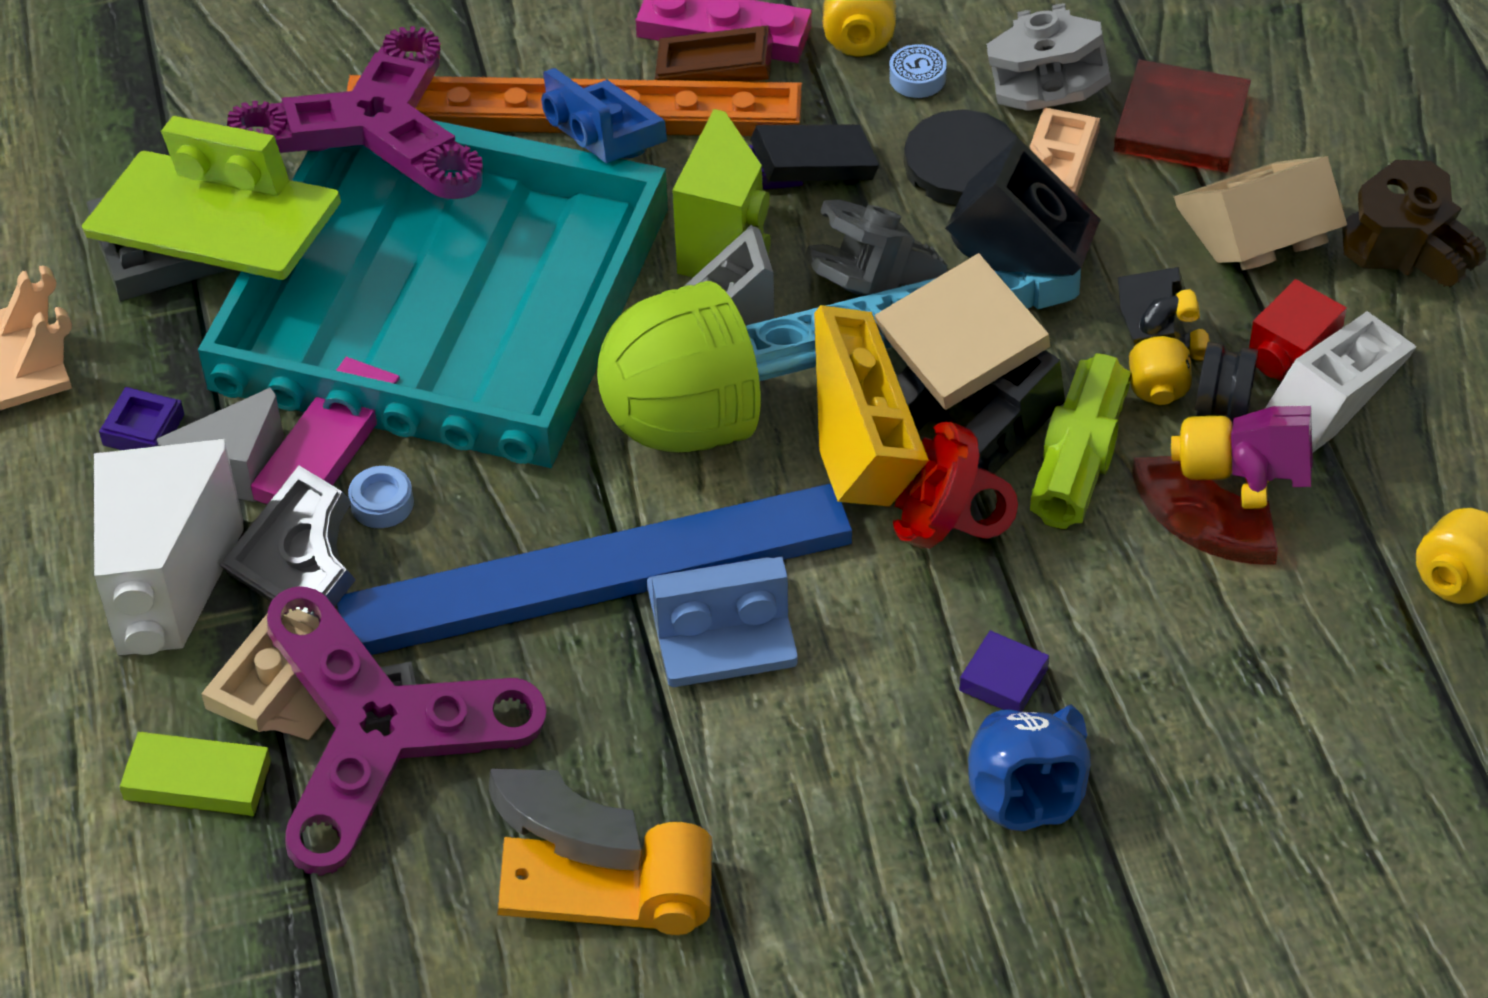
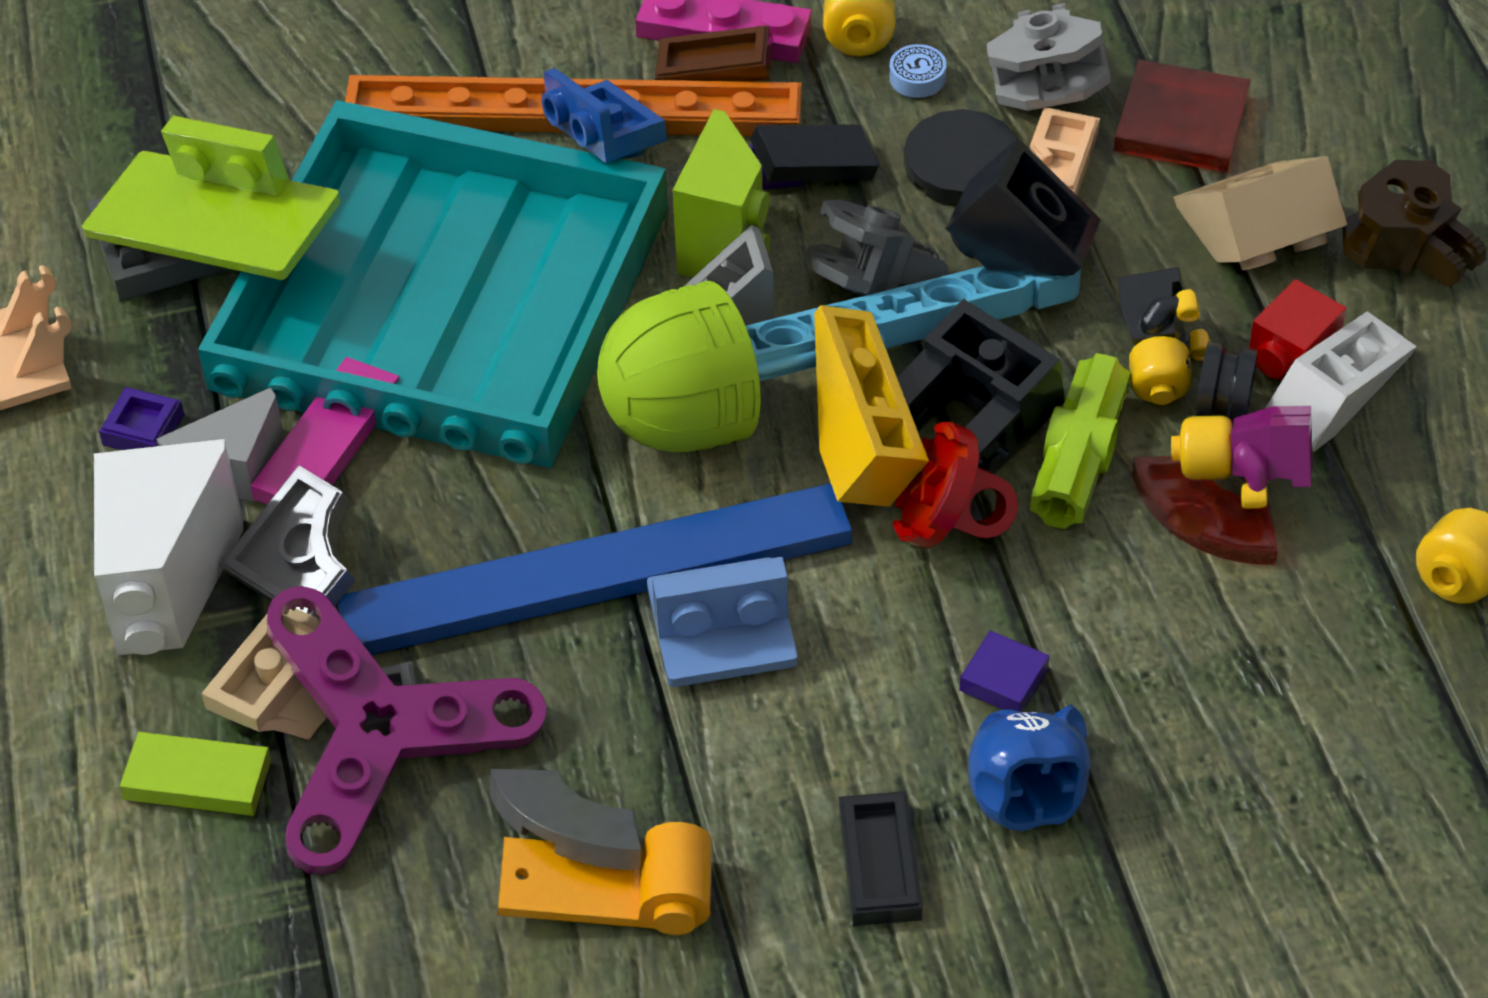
(381, 497): light blue tile -> none
(397, 133): magenta piece -> none
(880, 858): none -> black tile
(962, 331): tan tile -> none

